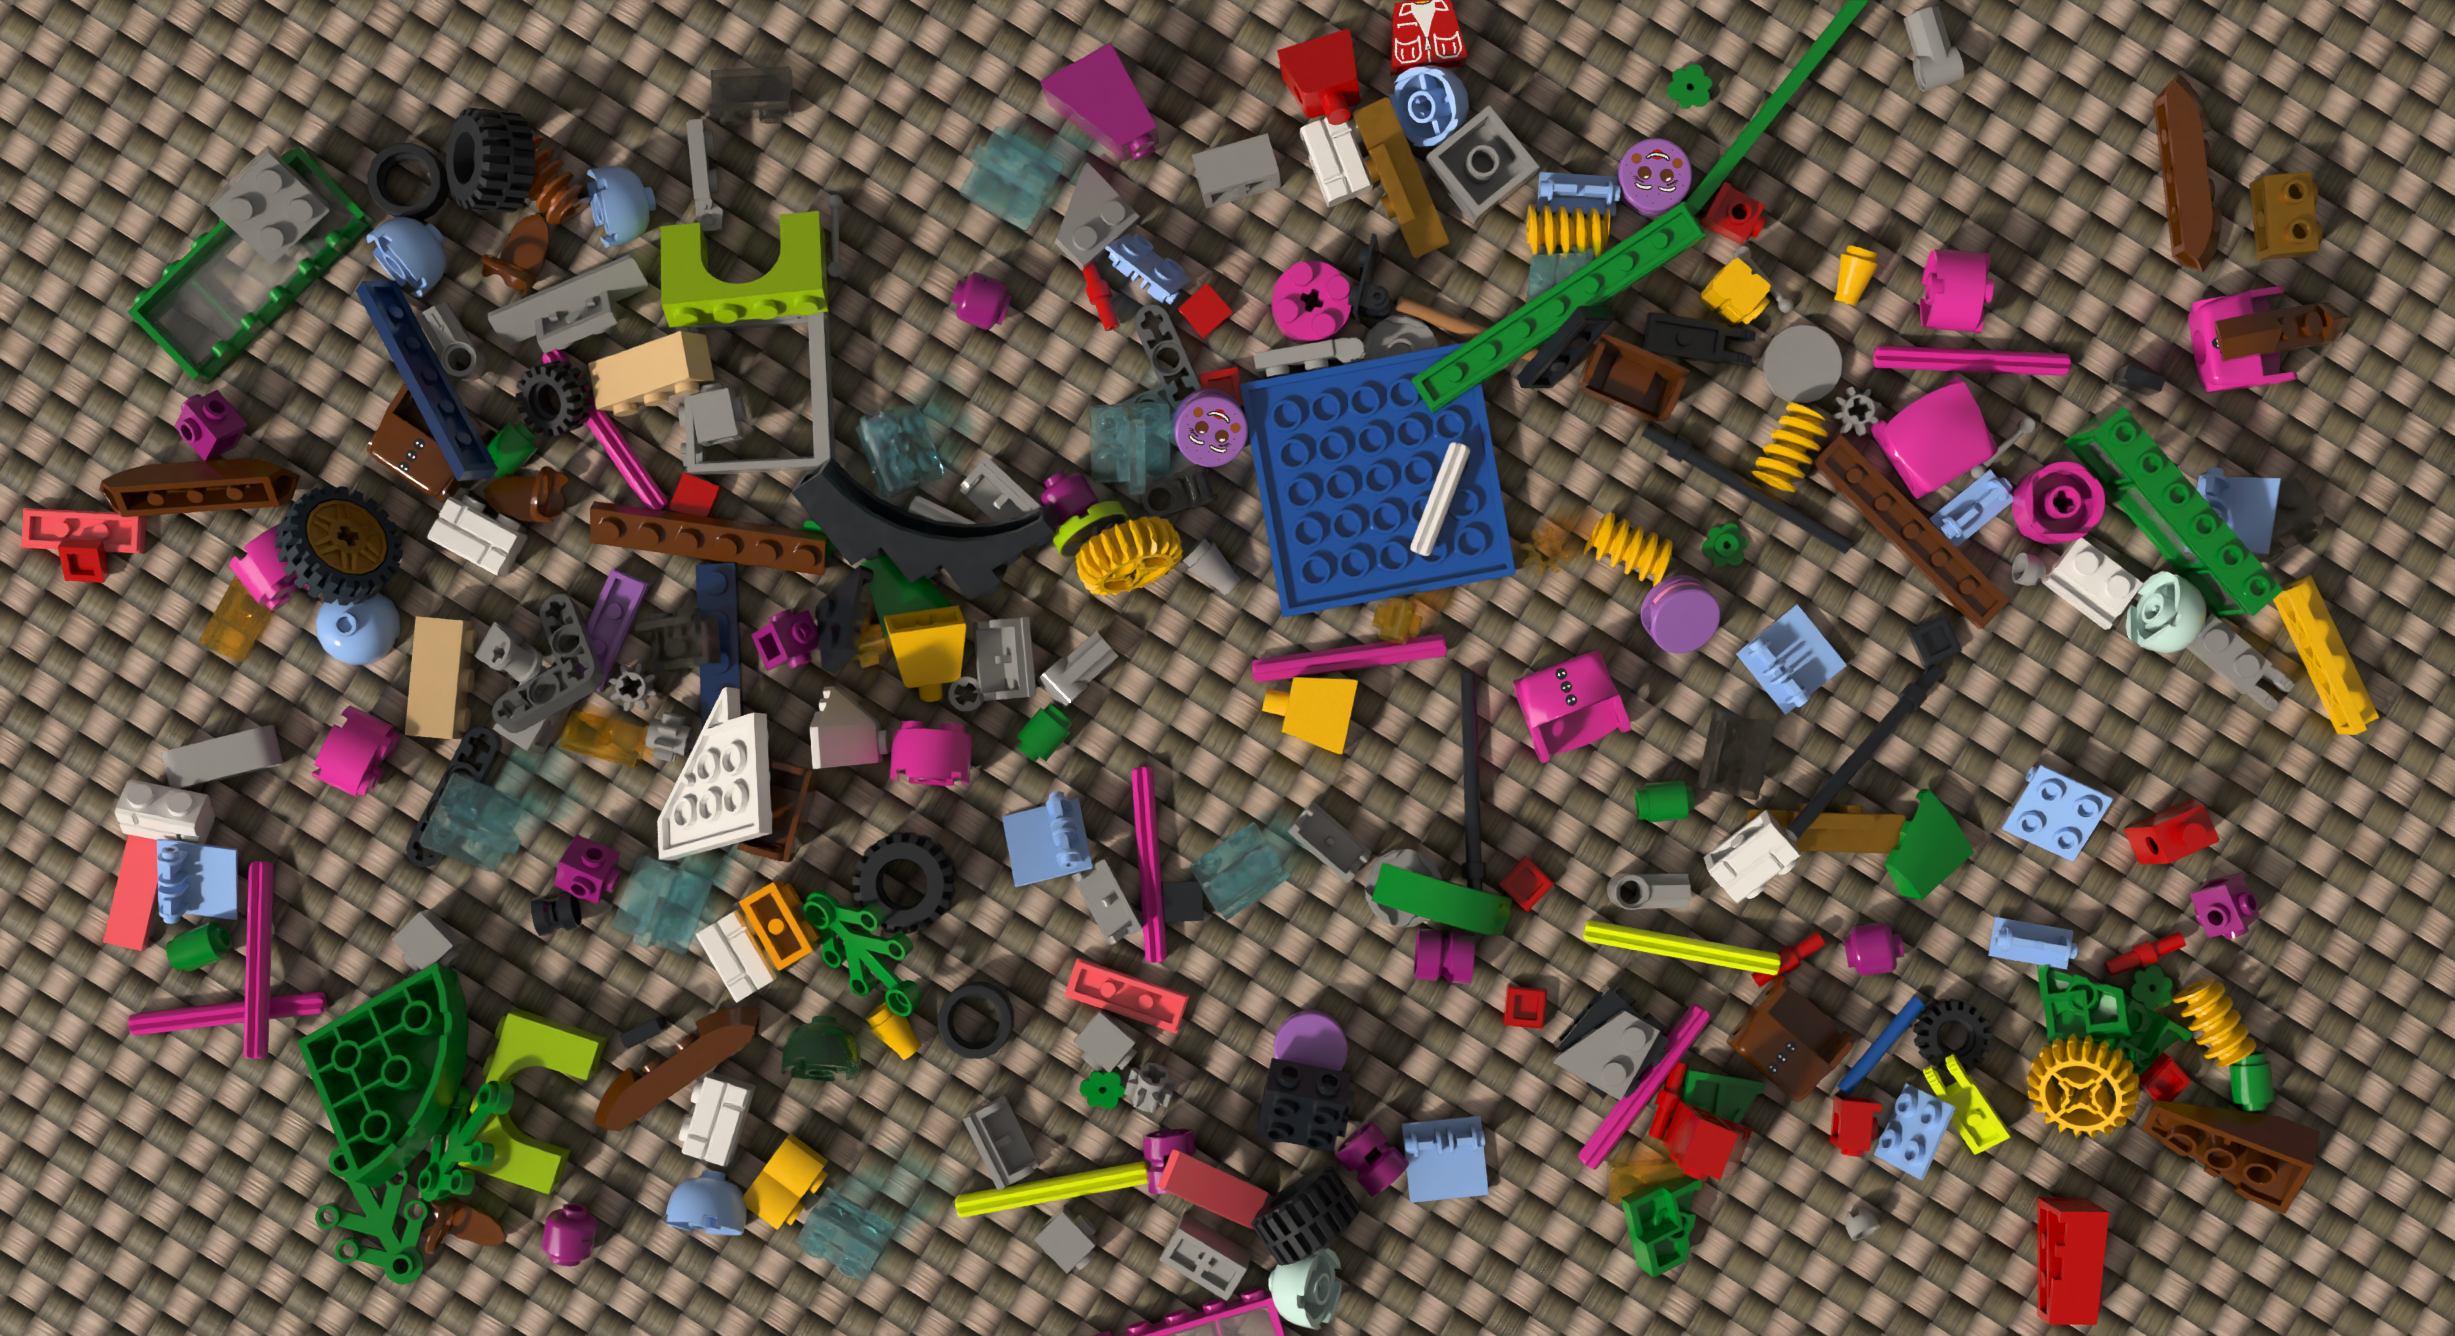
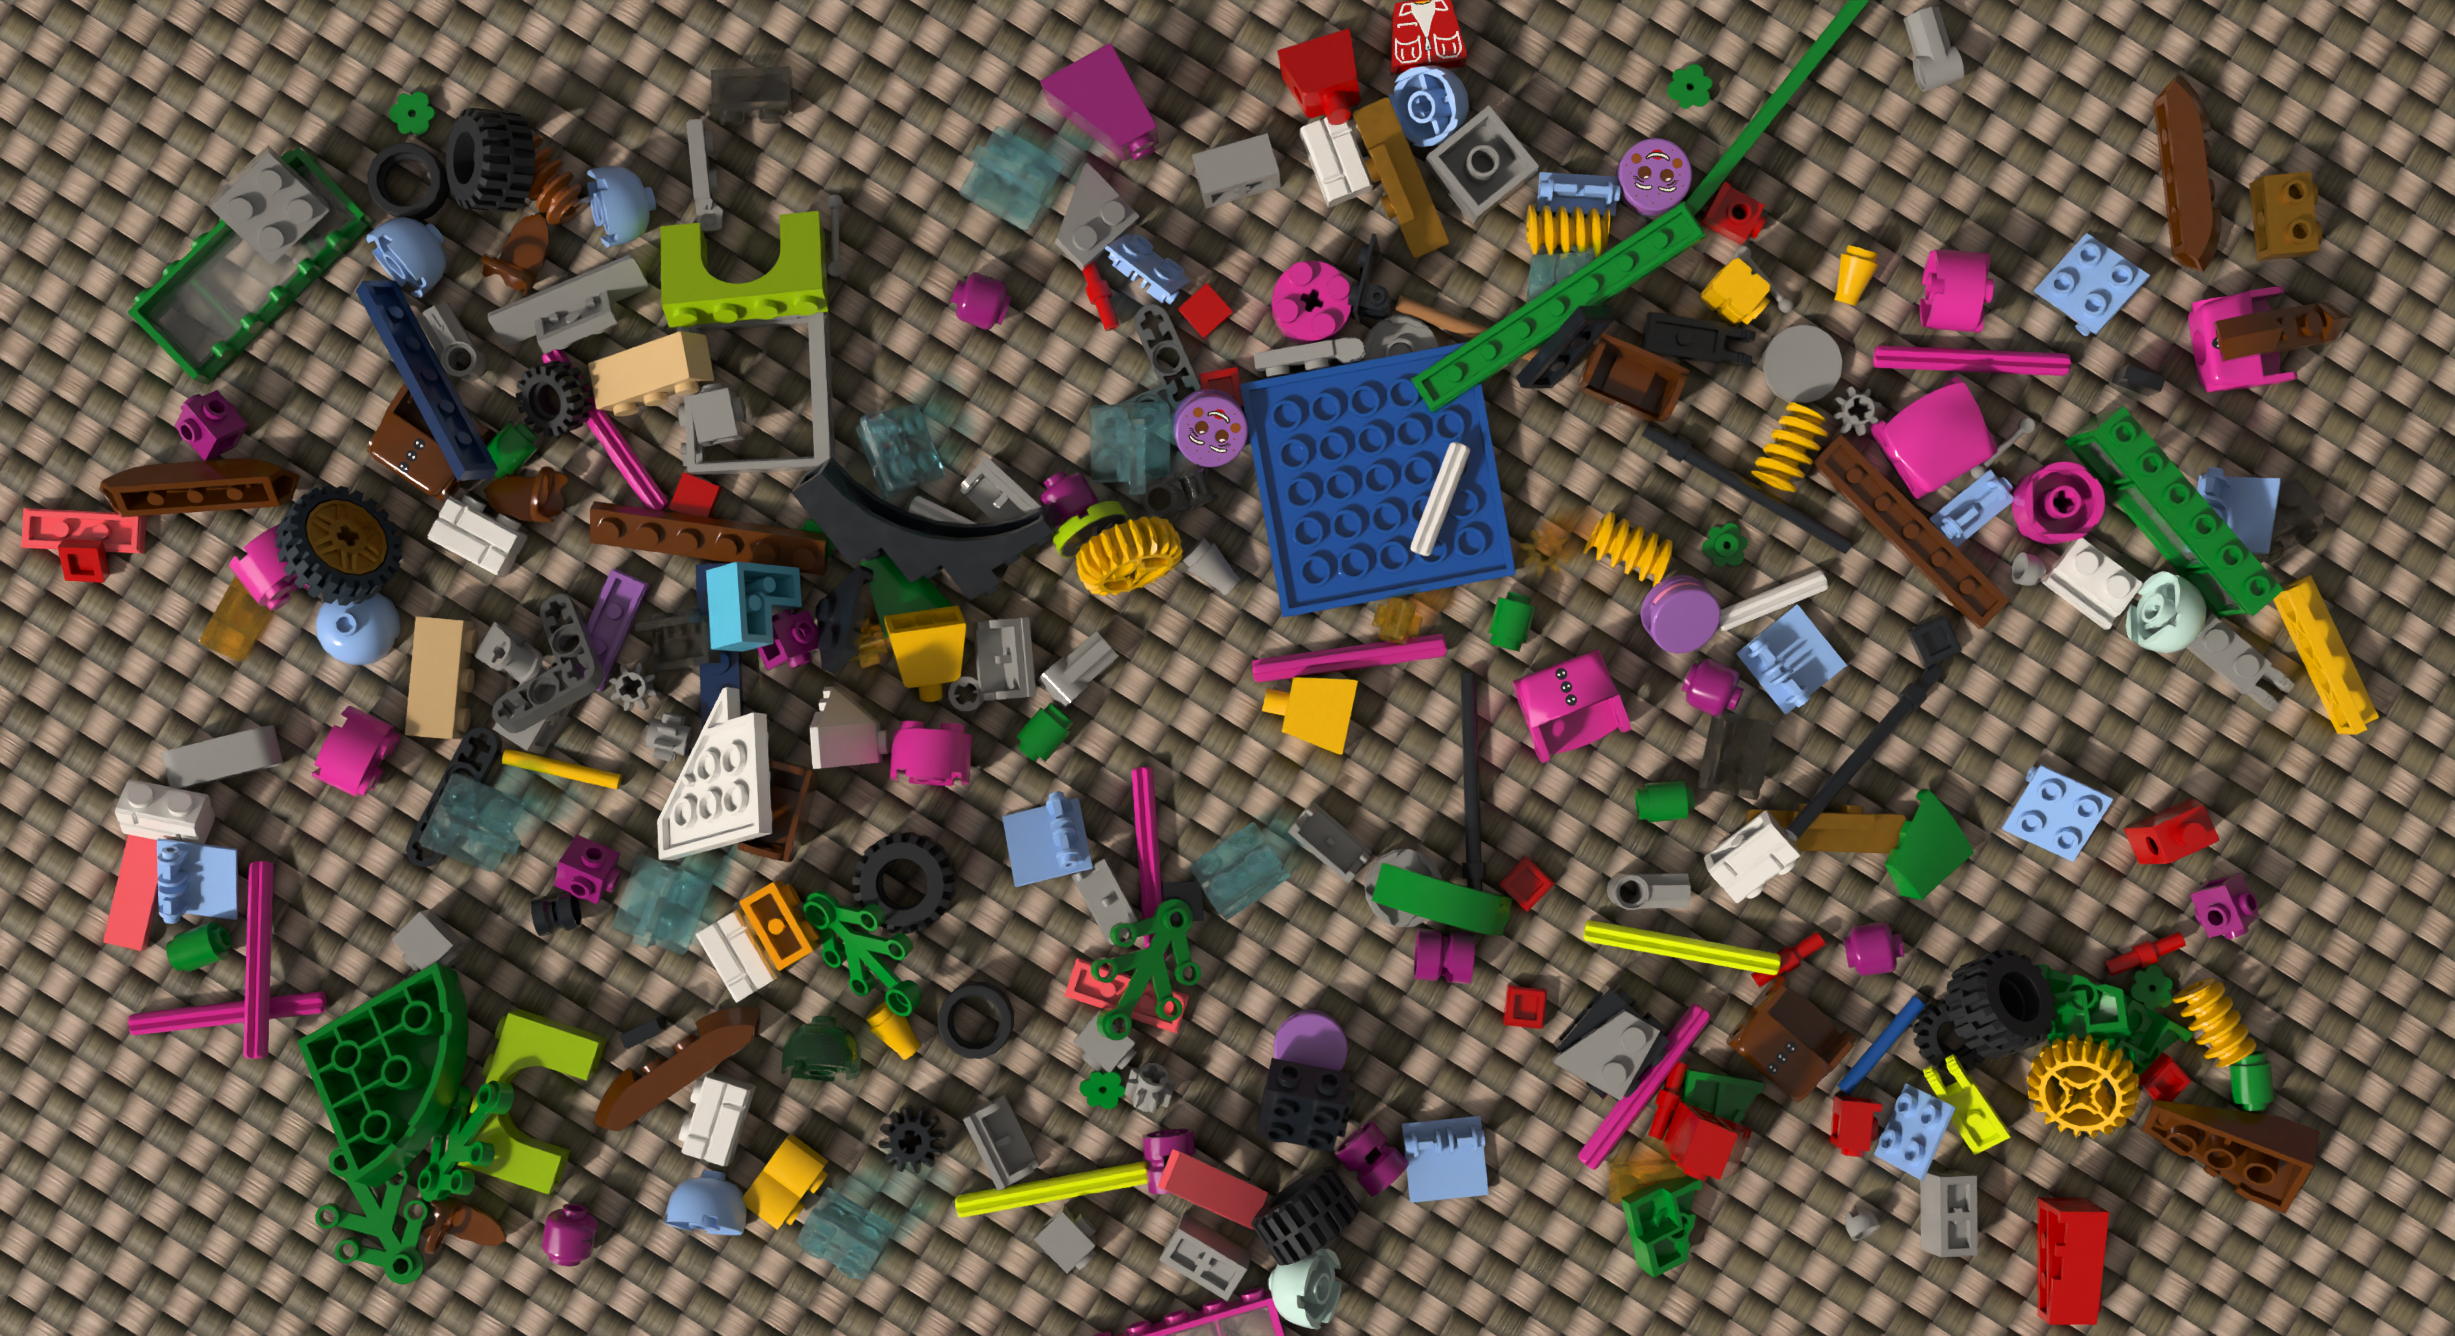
(402, 113): none -> green plant
(561, 769): none -> yellow bar
(604, 739): clear yellow slope -> none
(744, 600): none -> medium azure brick
(925, 1146): none -> black gear
(1149, 965): none -> green plant
(1511, 621): none -> green brick
(1712, 687): none -> magenta head
(1772, 600): none -> white axle
(1949, 1214): none -> light grey hinge
(2001, 1004): none -> black tyre
(2032, 943): light blue hinge -> none
(2091, 284): none -> light blue hinge

